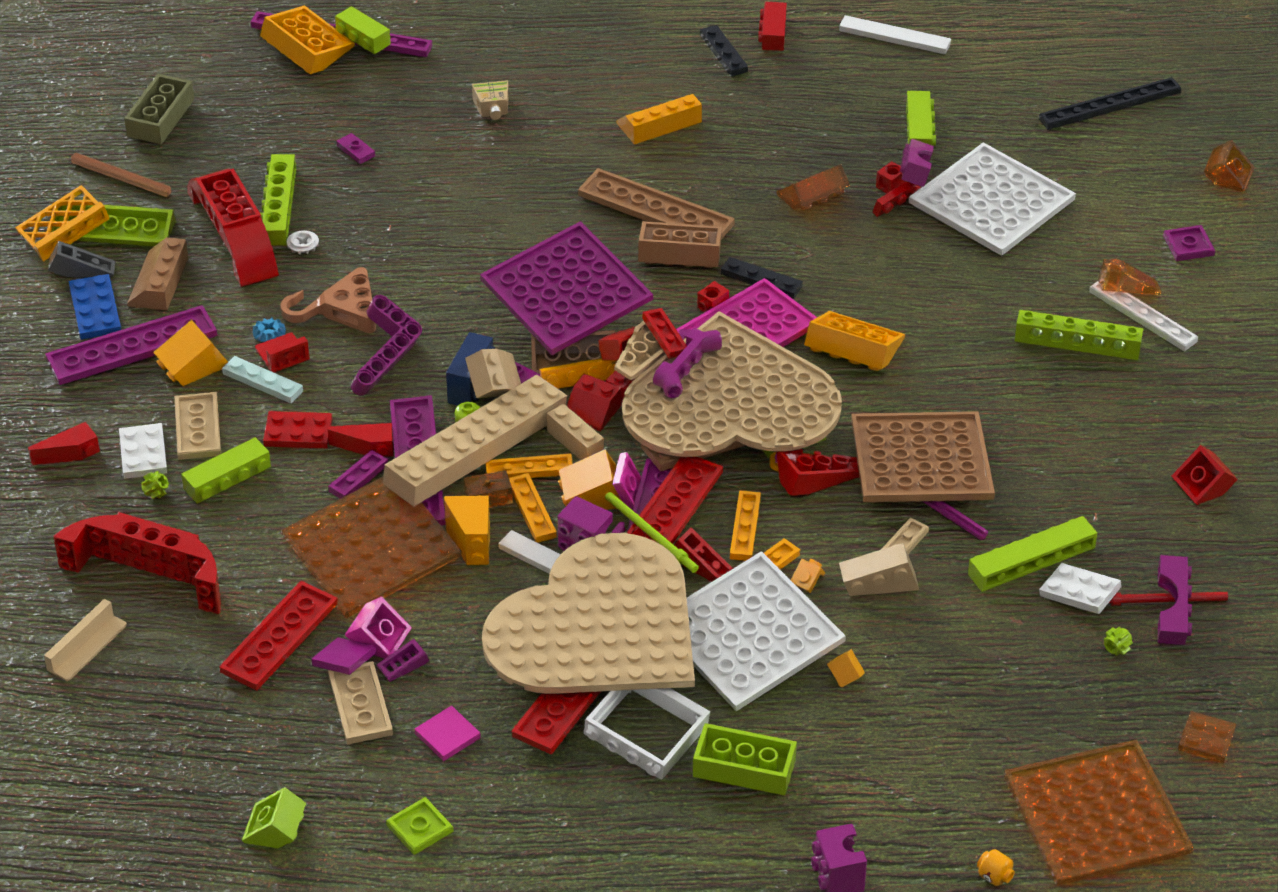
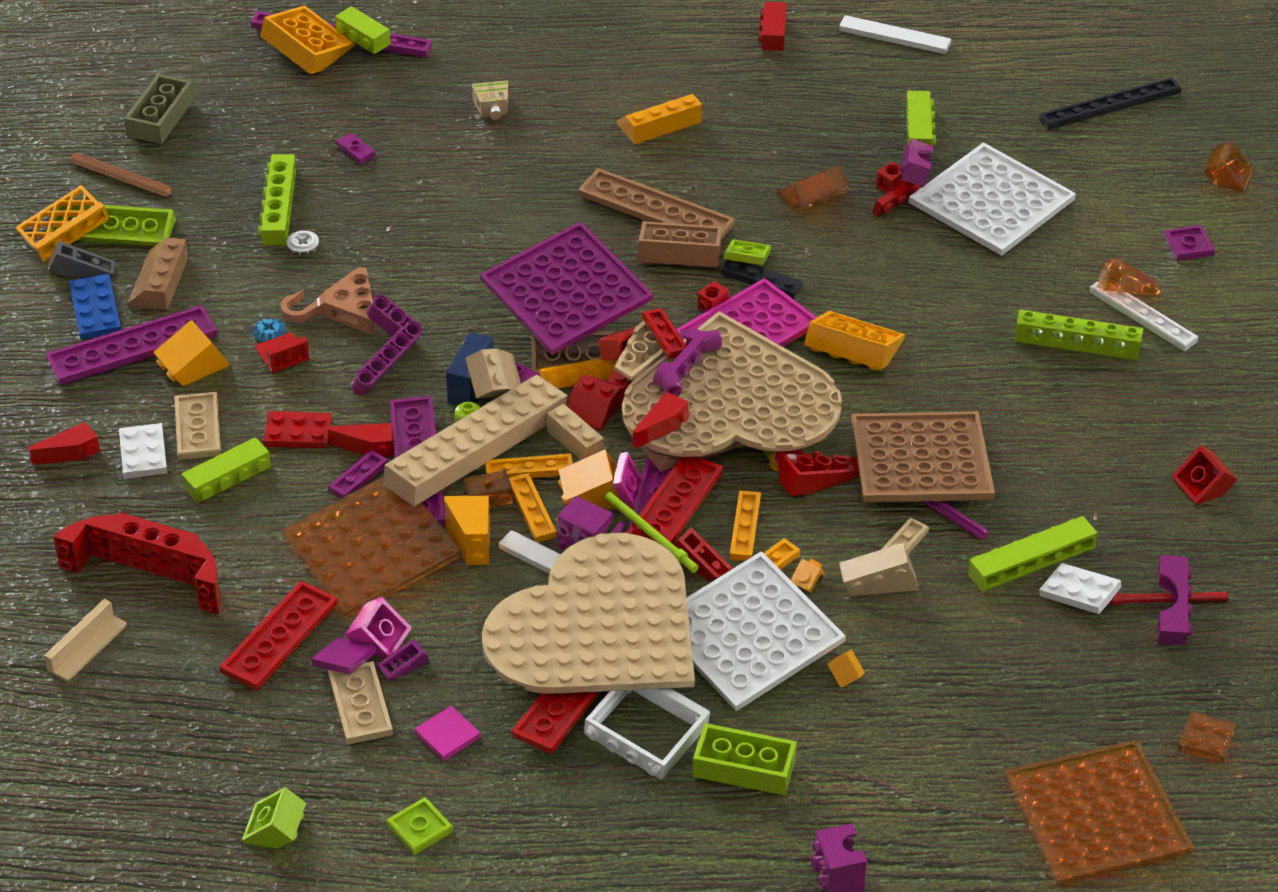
(155, 485): lime gear -> none
(237, 224): red slope -> none
(262, 379): light aqua plate -> none
(661, 420): none -> red slope
(724, 50): black plate -> none
(747, 252): none -> lime tile
(995, 867): light orange head -> none
(1118, 641): lime gear -> none

